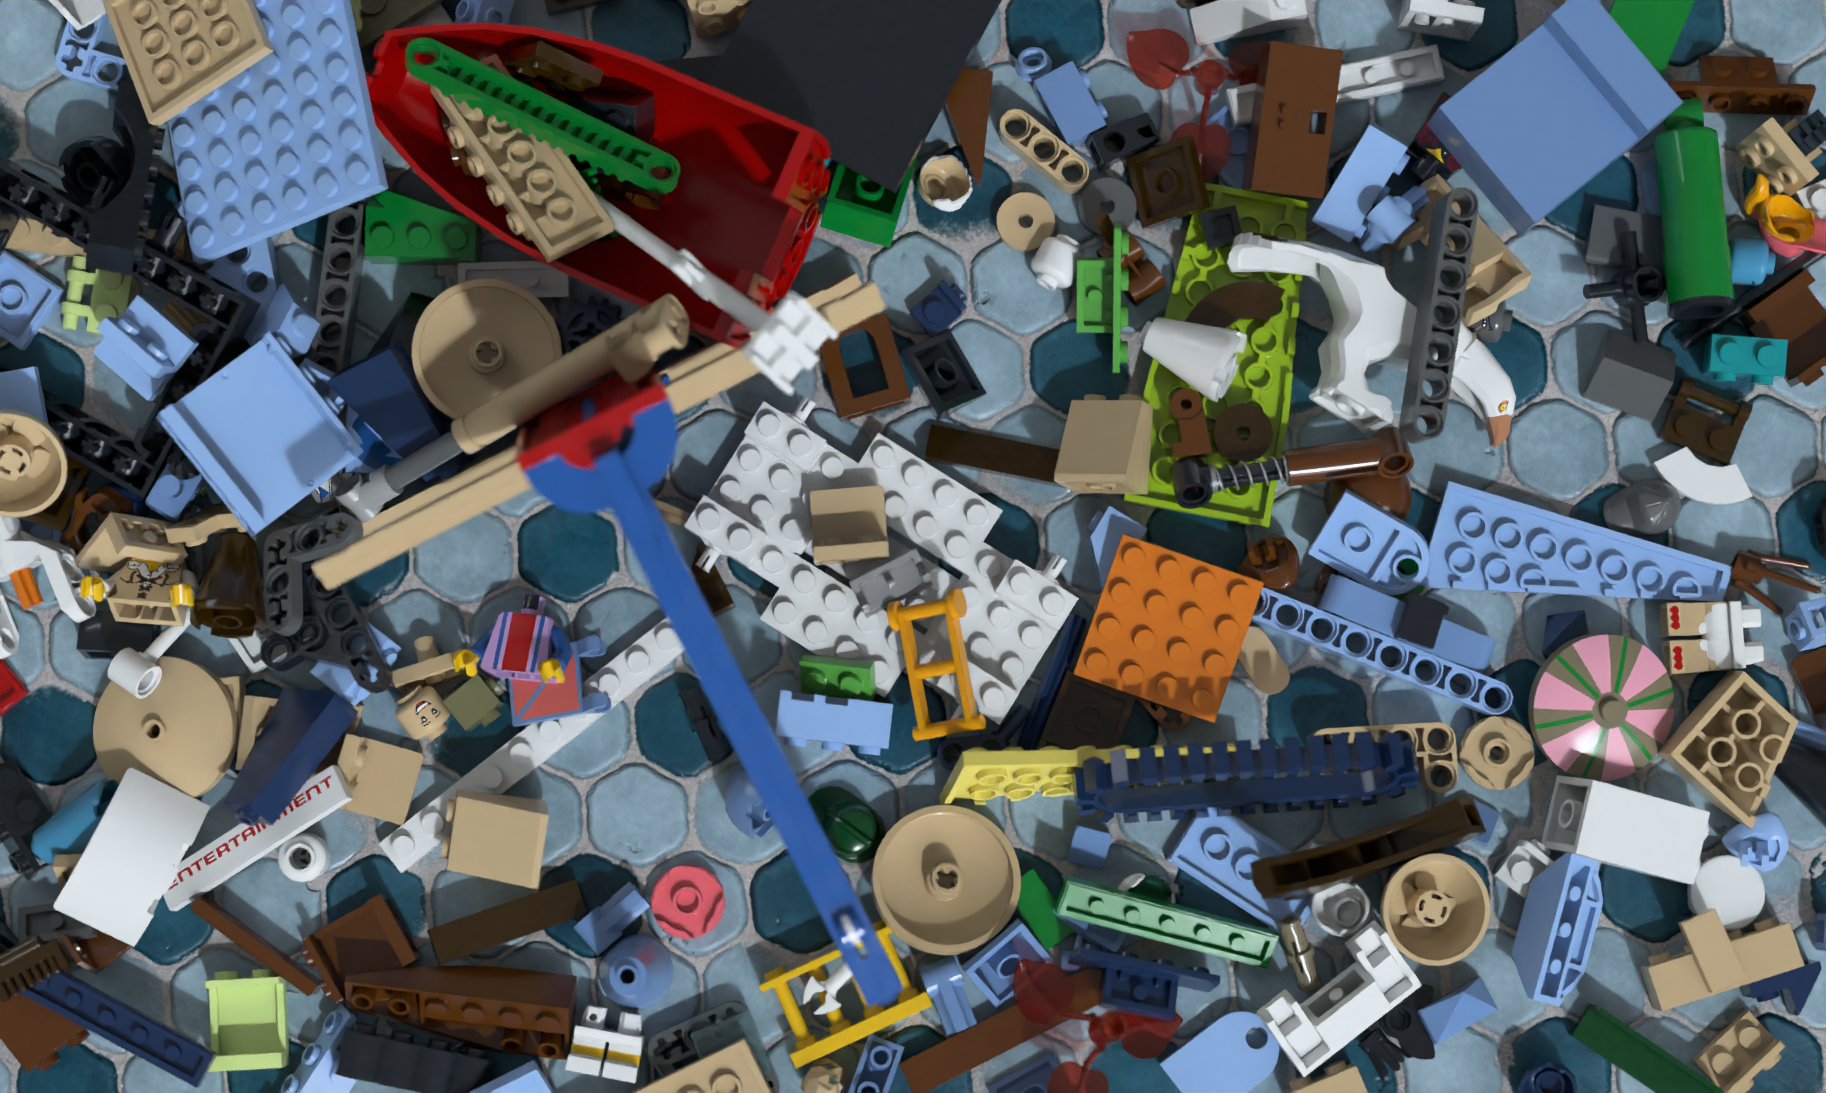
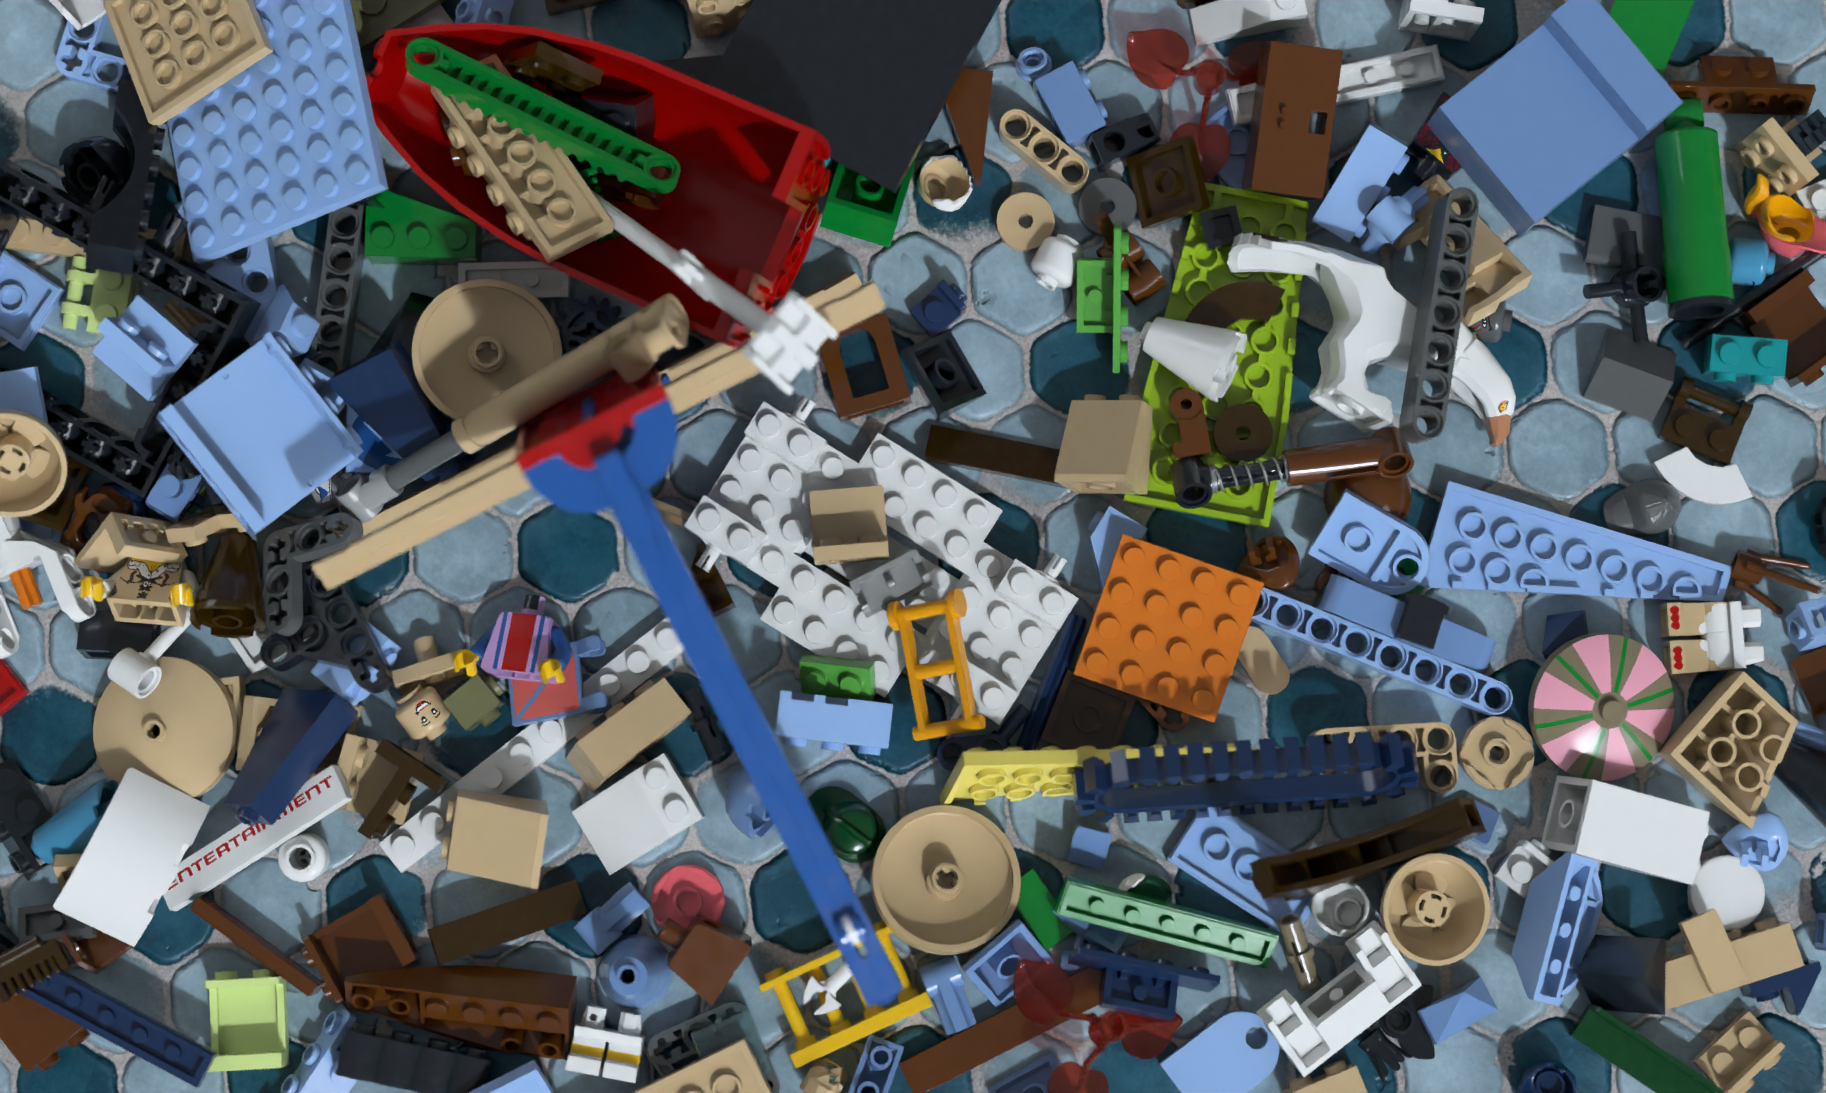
(399, 789): none -> dark brown bracket
(627, 732): none -> tan wedge
(638, 813): none -> white slope
(705, 953): none -> reddish brown torso
(1625, 973): none -> black slope

